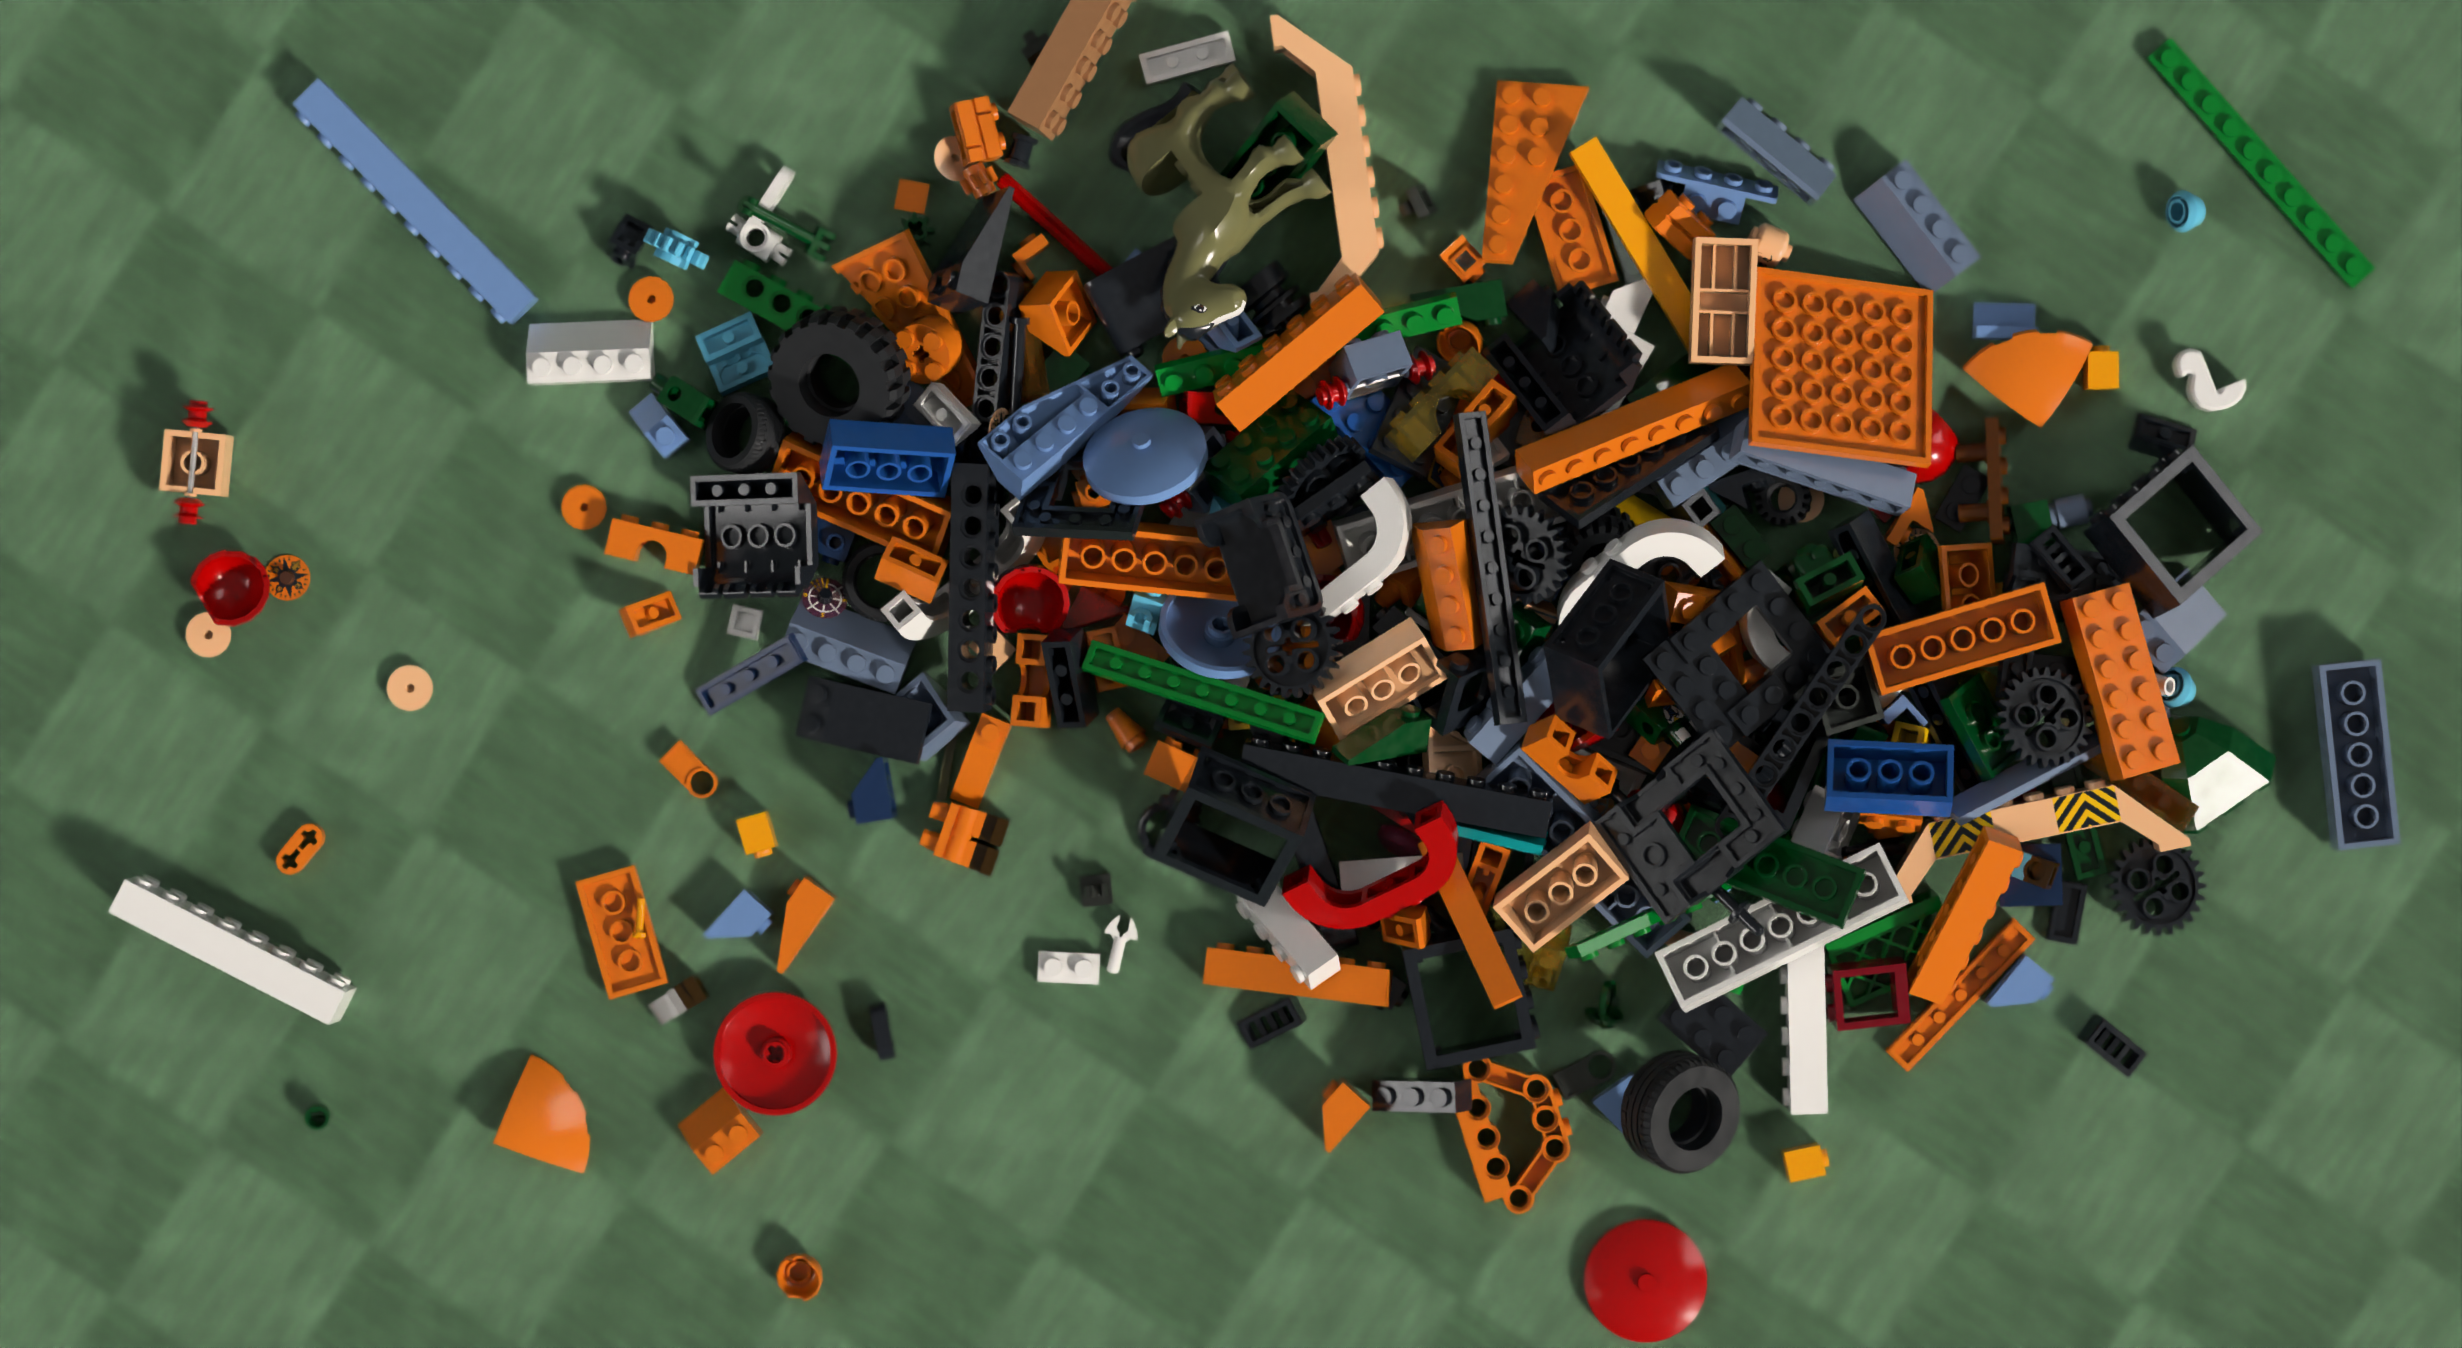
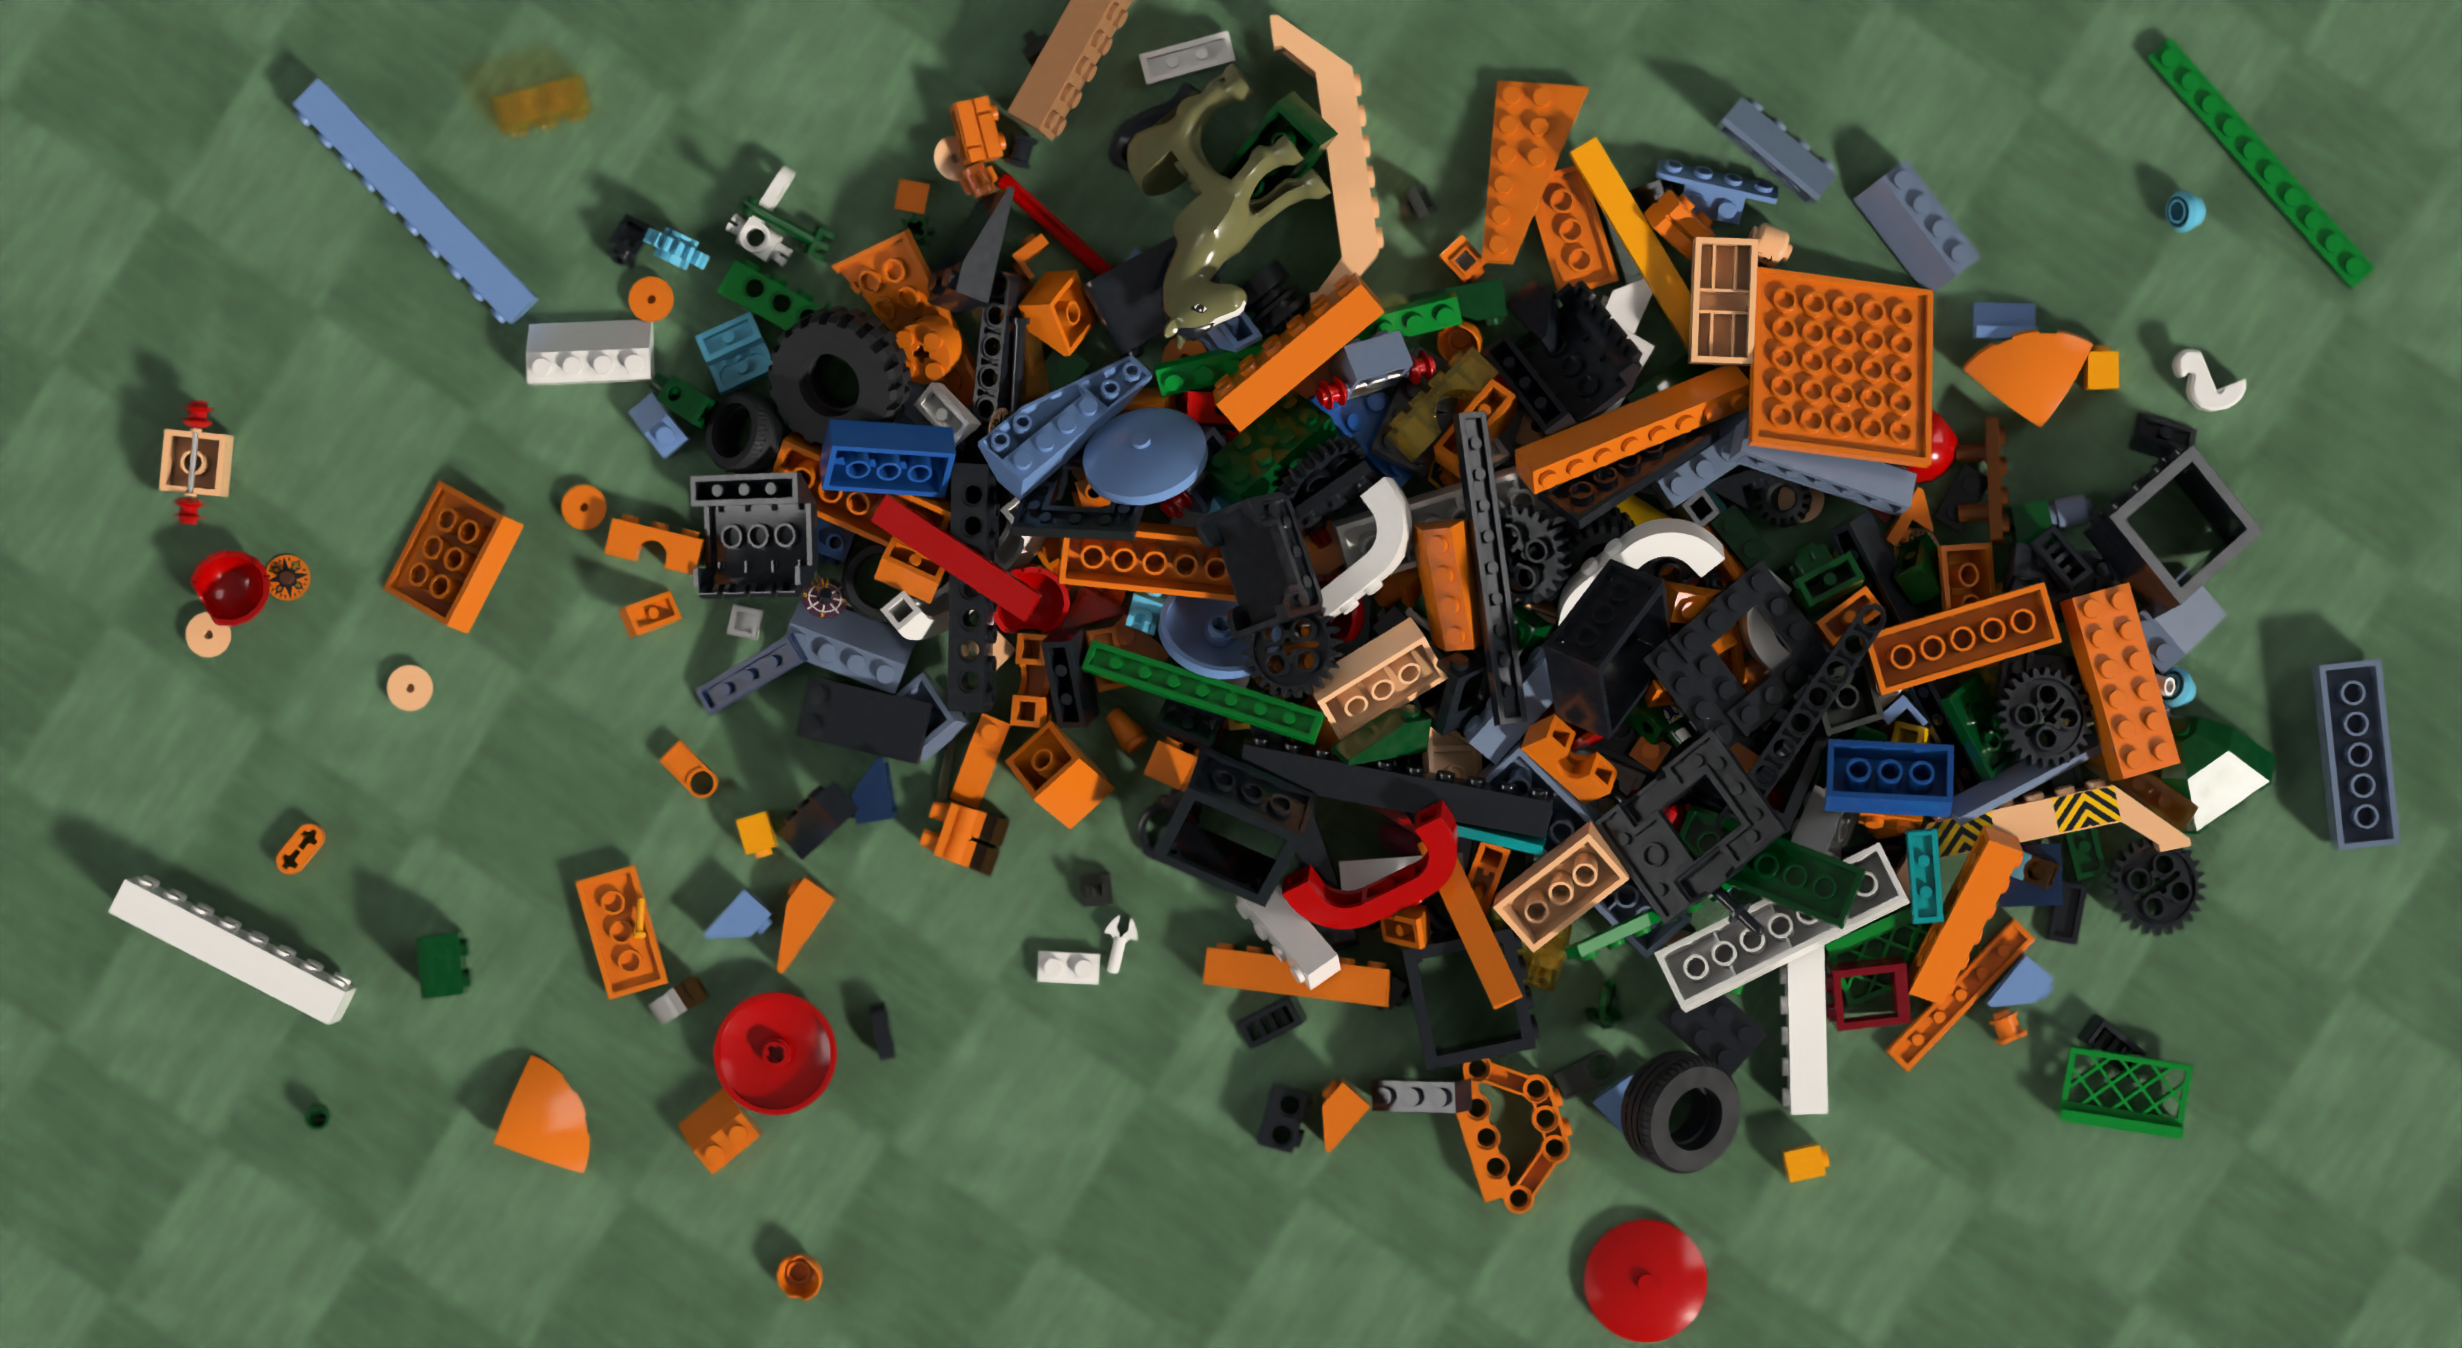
(443, 964): none -> dark green slope
(453, 557): none -> orange slope
(543, 106): none -> clear yellow brick
(816, 819): none -> black brick
(956, 557): none -> red tile
(1059, 775): none -> orange slope
(1277, 1116): none -> black brick
(1924, 876): none -> teal tile
(2007, 1026): none -> orange brick
(2122, 1118): none -> green fence

